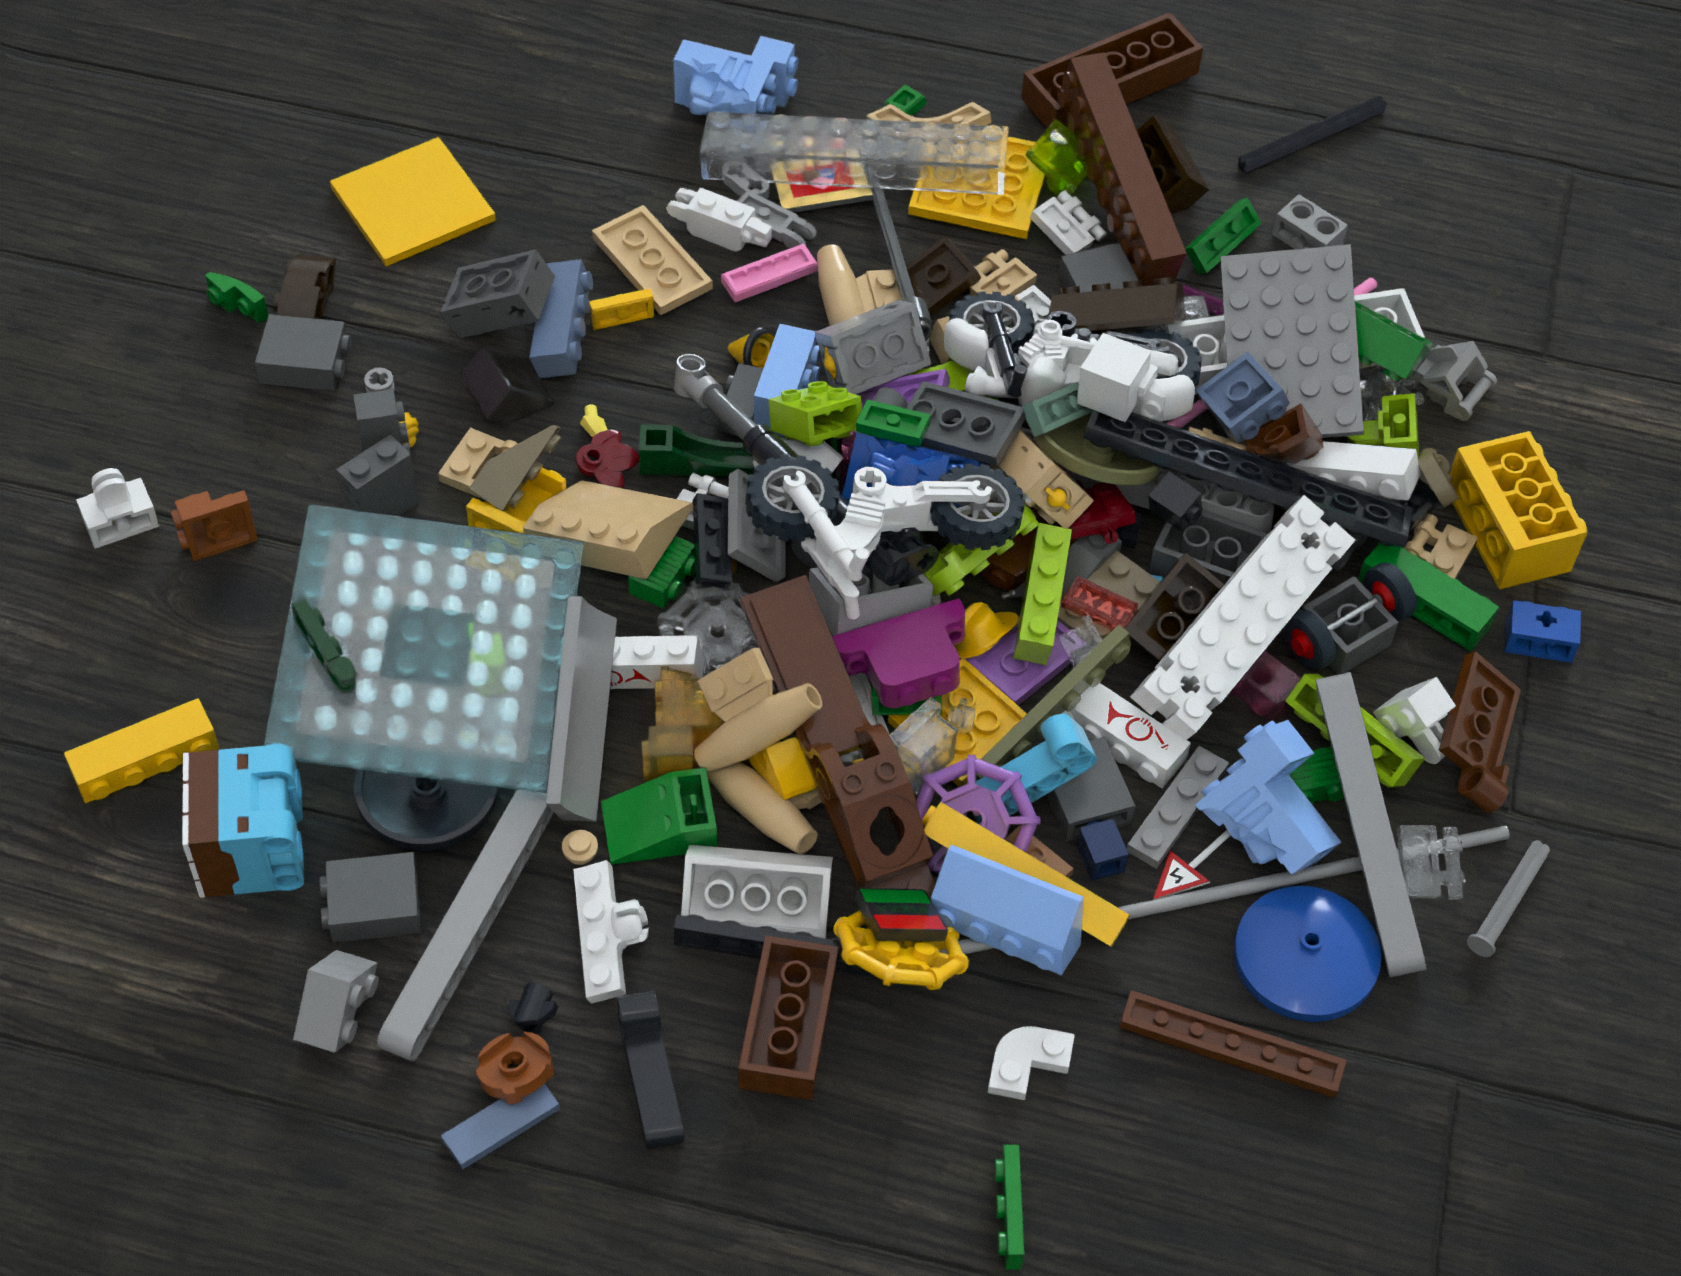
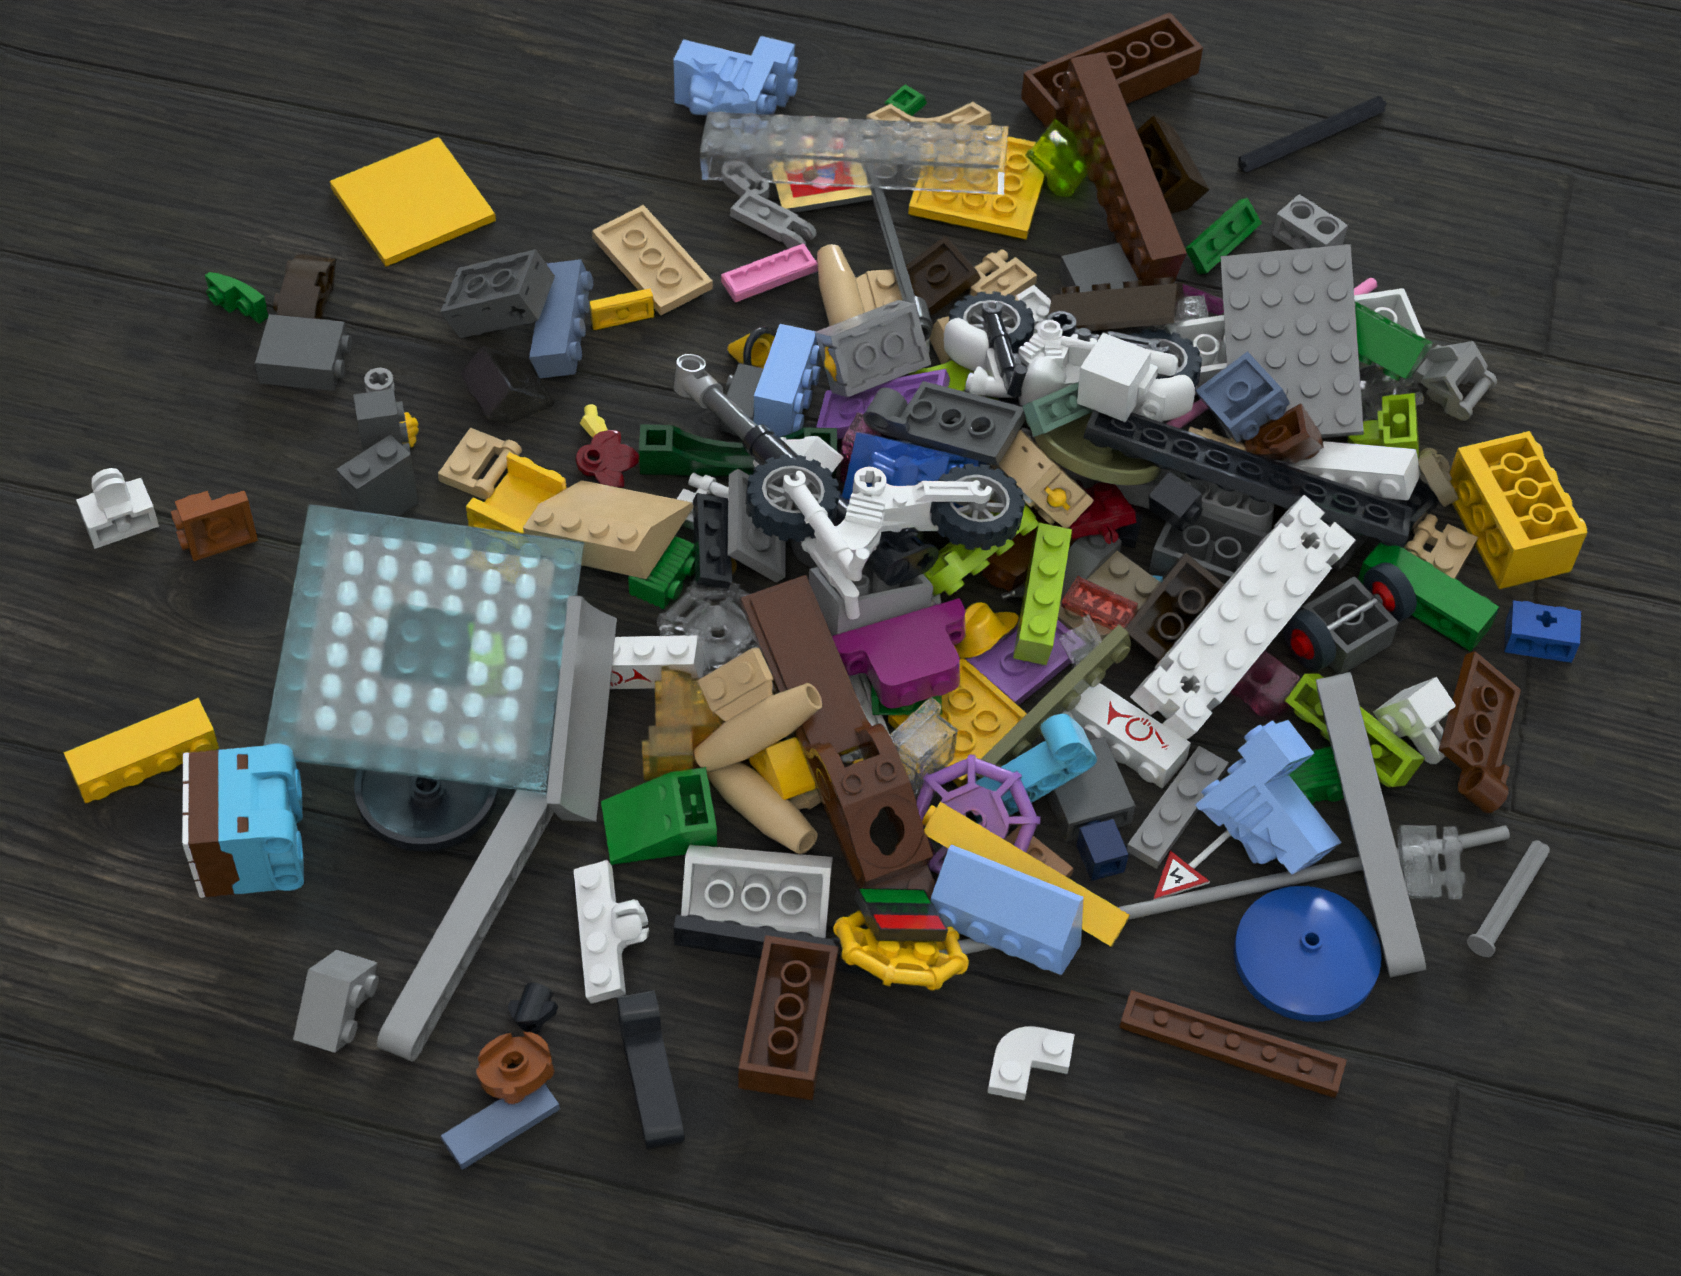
(325, 648): dark green hinge -> none
(371, 897): dark grey brick -> none
(506, 473): dark tan slope -> none
(579, 847): tan plate -> none
(719, 219): white hinge -> none
(815, 413): lime brick -> none
(893, 423): green plate -> none
(962, 716): clear plate -> none
(1009, 1207): green plate -> none
(1062, 228): white plate -> none

